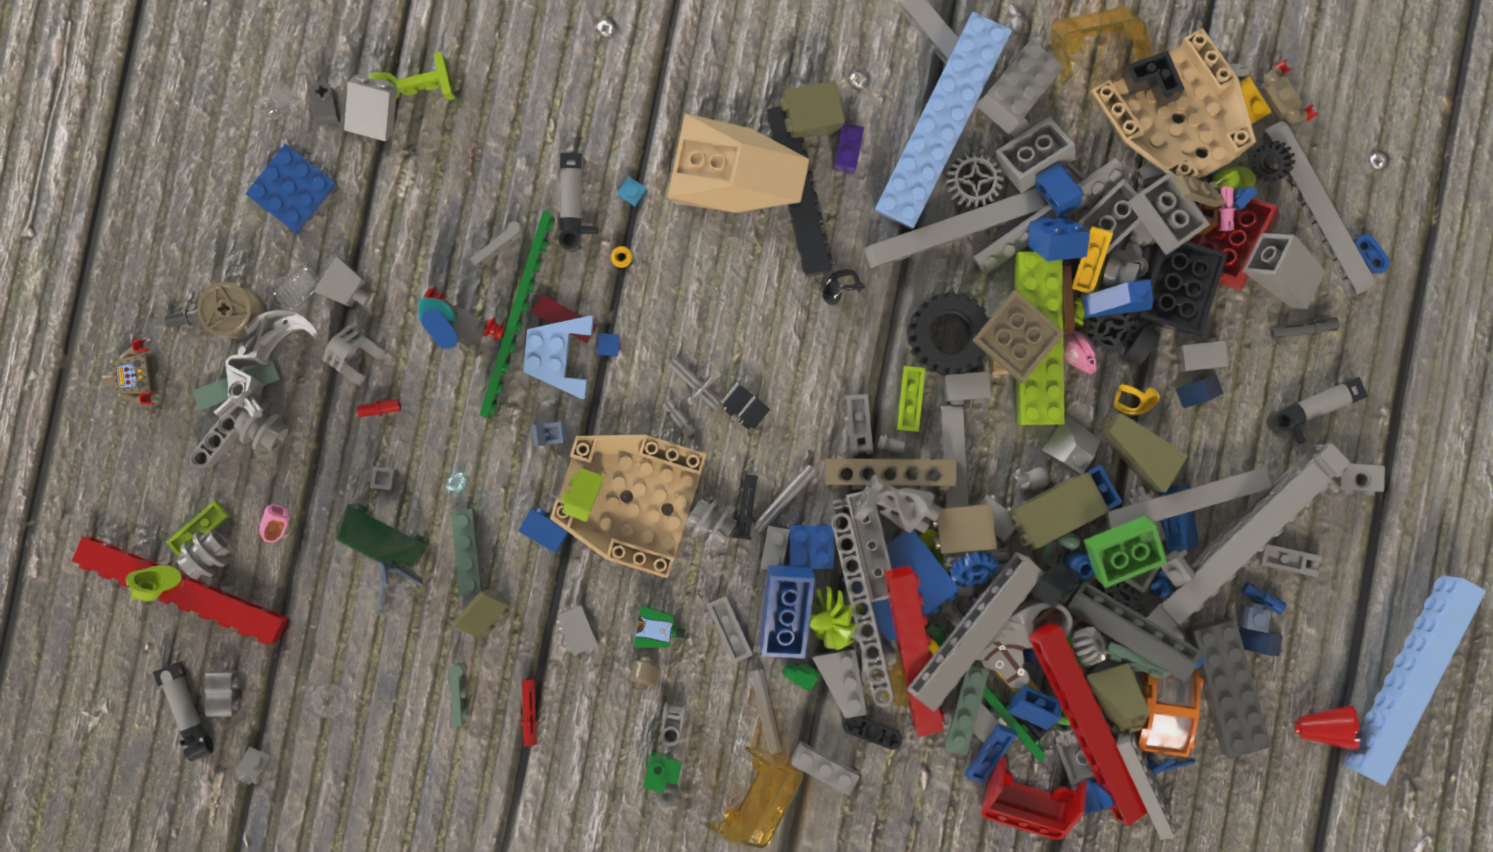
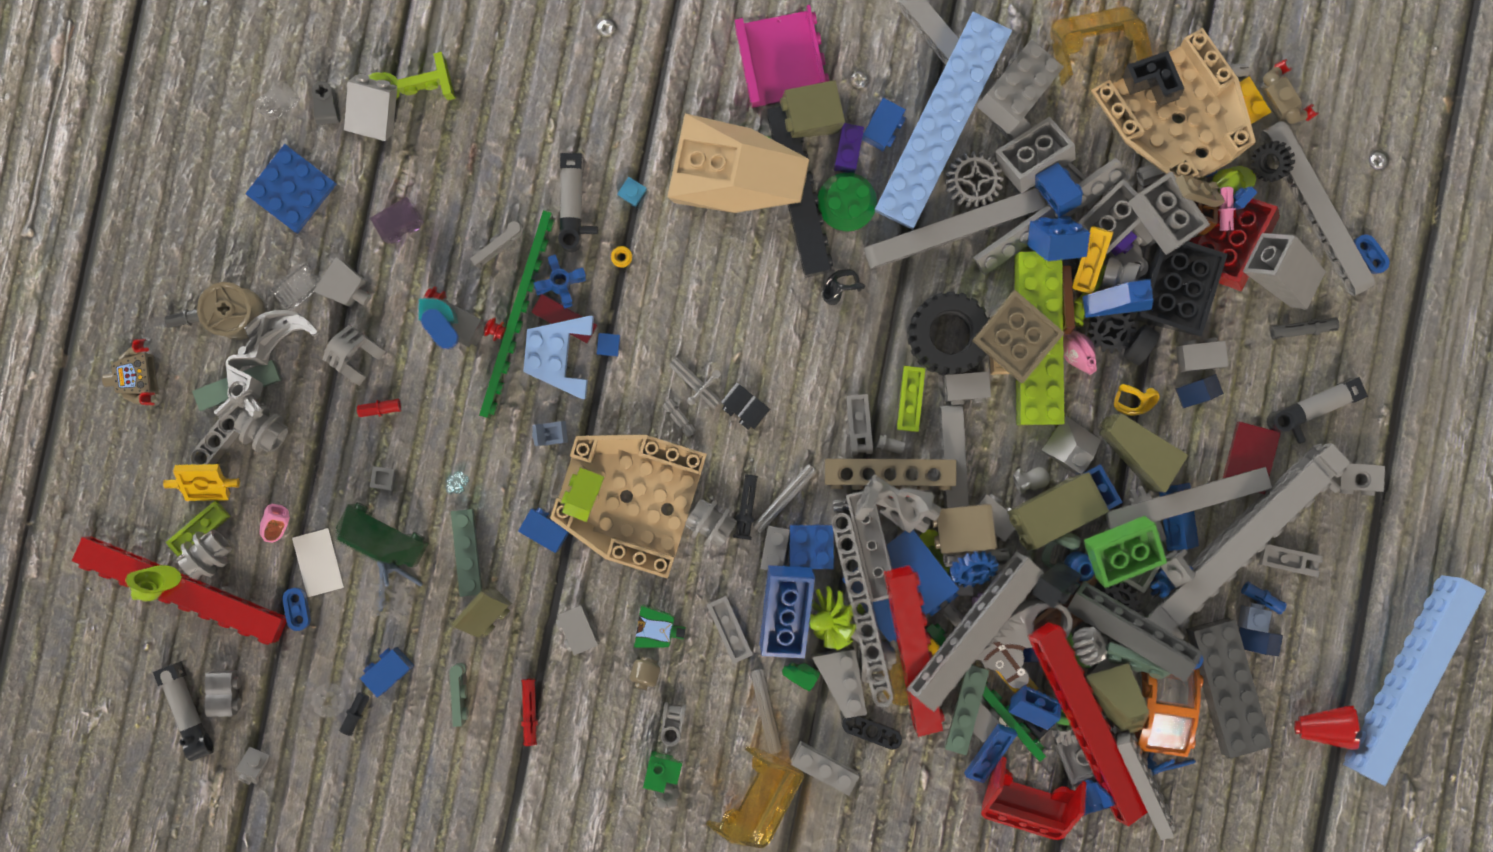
(201, 482): none -> yellow plate
(294, 609): none -> blue plate
(317, 562): none -> white sticker
(354, 714): none -> black axle
(387, 671): none -> blue brick
(397, 221): none -> clear purple brick
(547, 285): none -> blue pin
(780, 55): none -> dark pink panel
(847, 201): none -> green piece
(883, 124): none -> blue brick
(1125, 244): none -> dark purple plate
(1251, 449): none -> dark red tile

